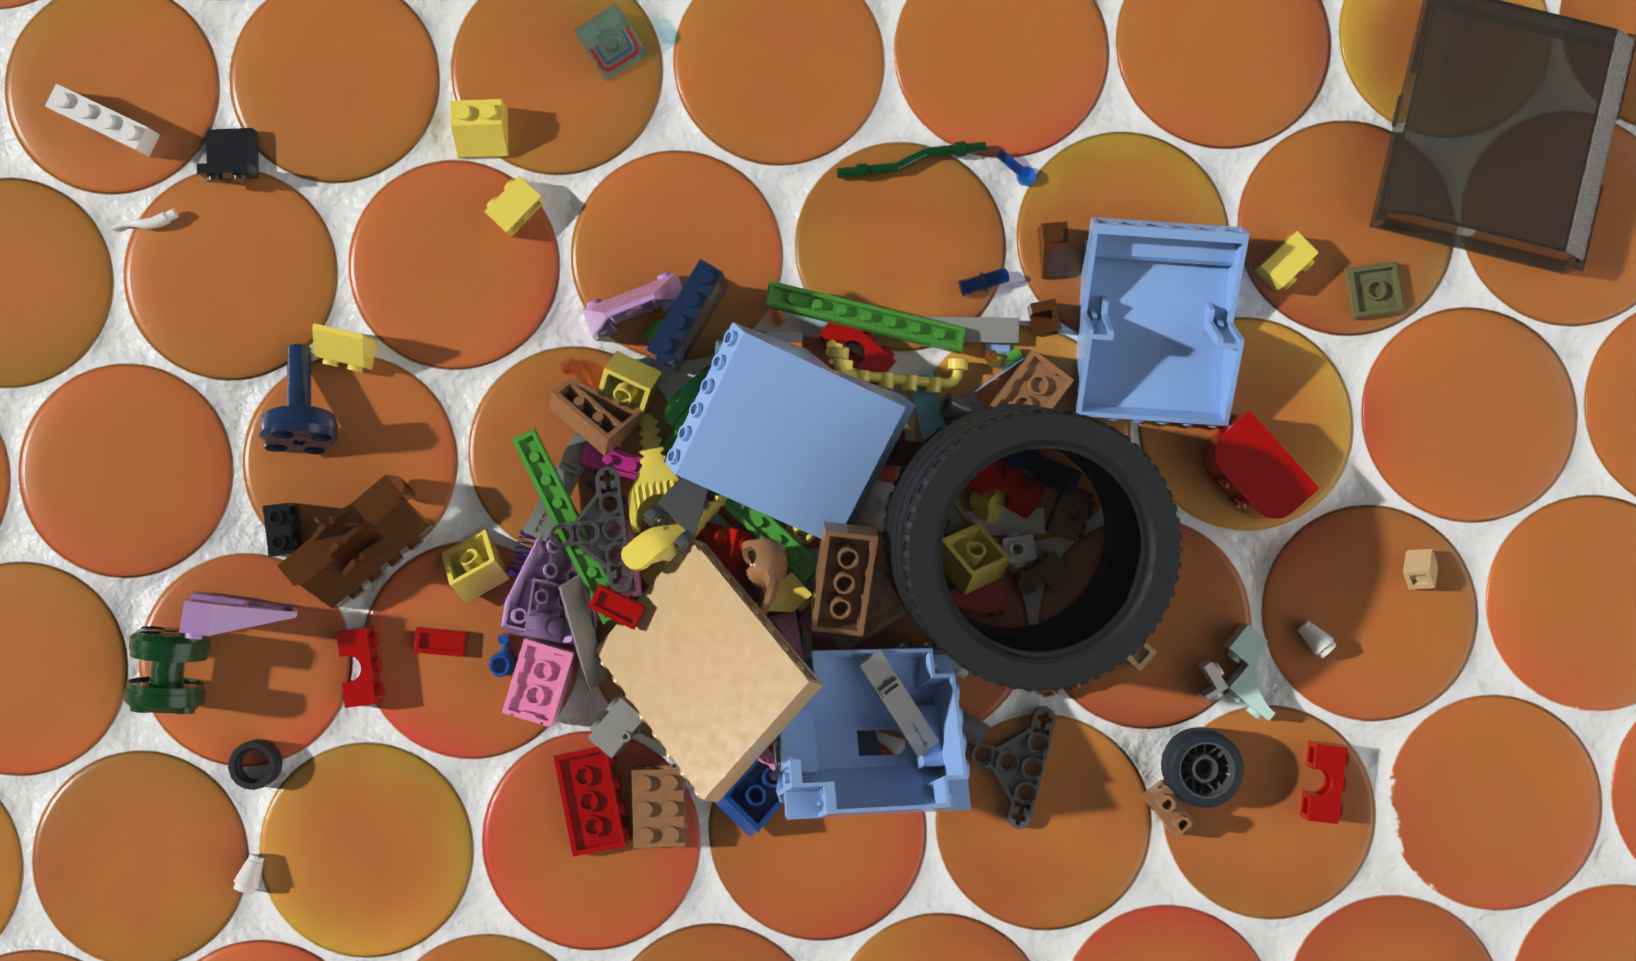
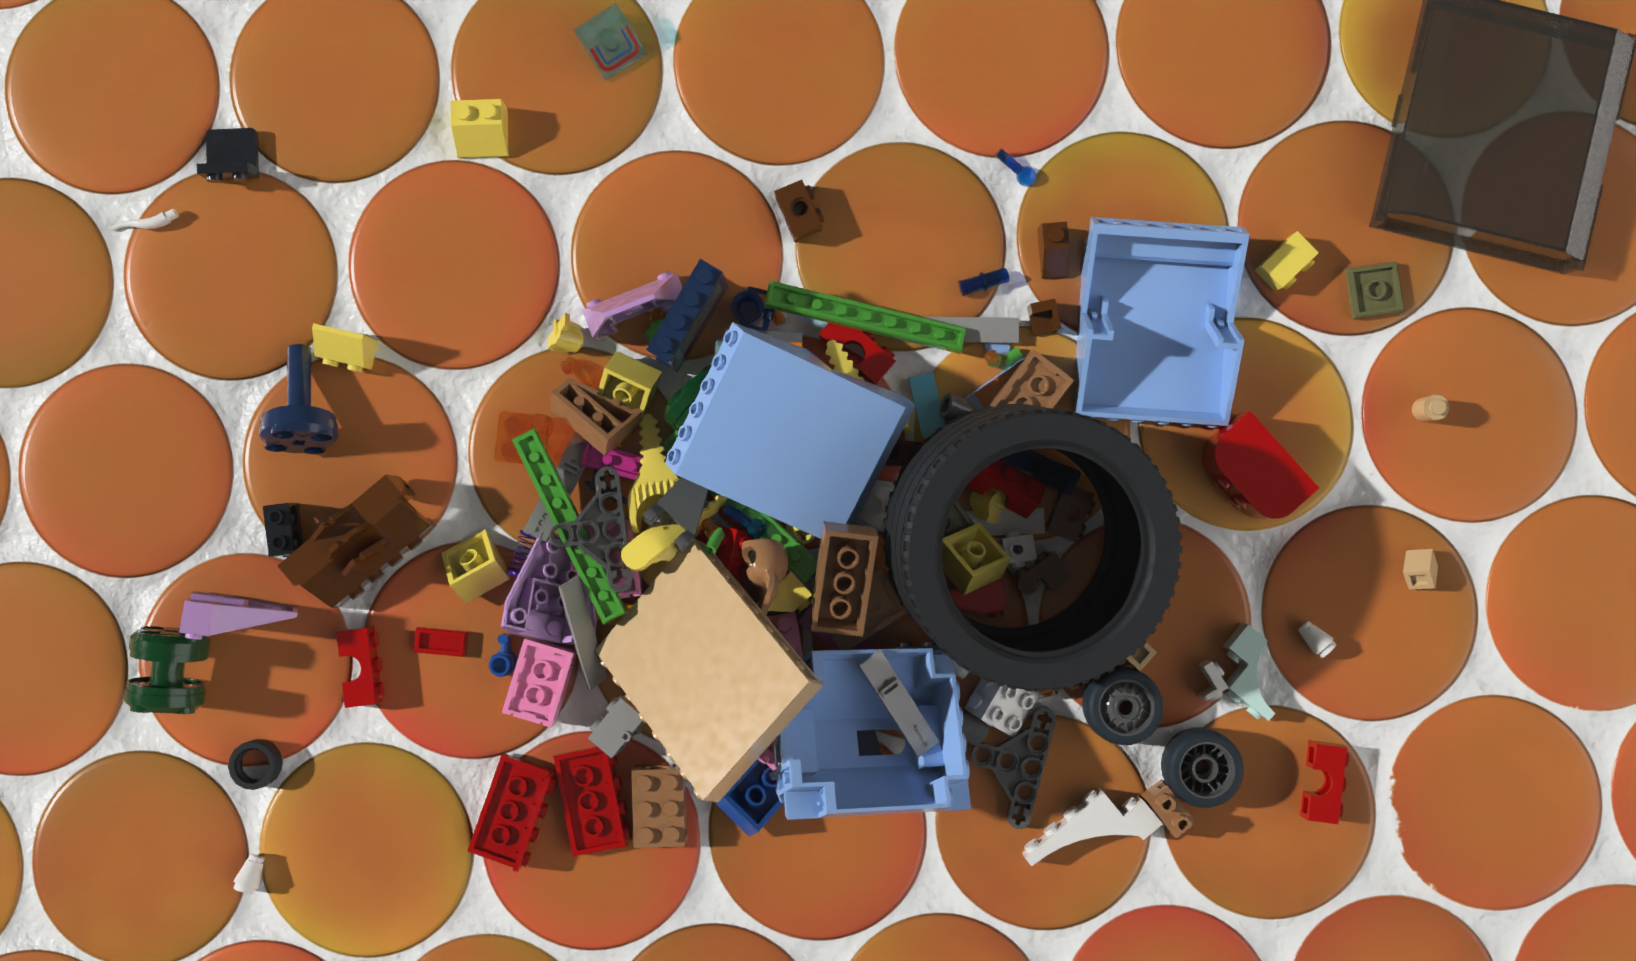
(102, 120): white arch -> none
(512, 812): none -> red bracket
(514, 205): light yellow brick -> none
(515, 424): none -> clear orange bracket
(565, 336): none -> light yellow piece
(617, 606): red tile -> none
(714, 534): none -> bright green arm
(750, 309): none -> clear blue piece
(755, 527): none -> bar
(799, 225): none -> reddish brown brick
(908, 382): light yellow bar -> none
(960, 149): dark green bar -> none
(1001, 706): none -> white bracket
(1091, 819): none -> white arch
(1102, 703): none -> wheel
(1430, 408): none -> tan brick

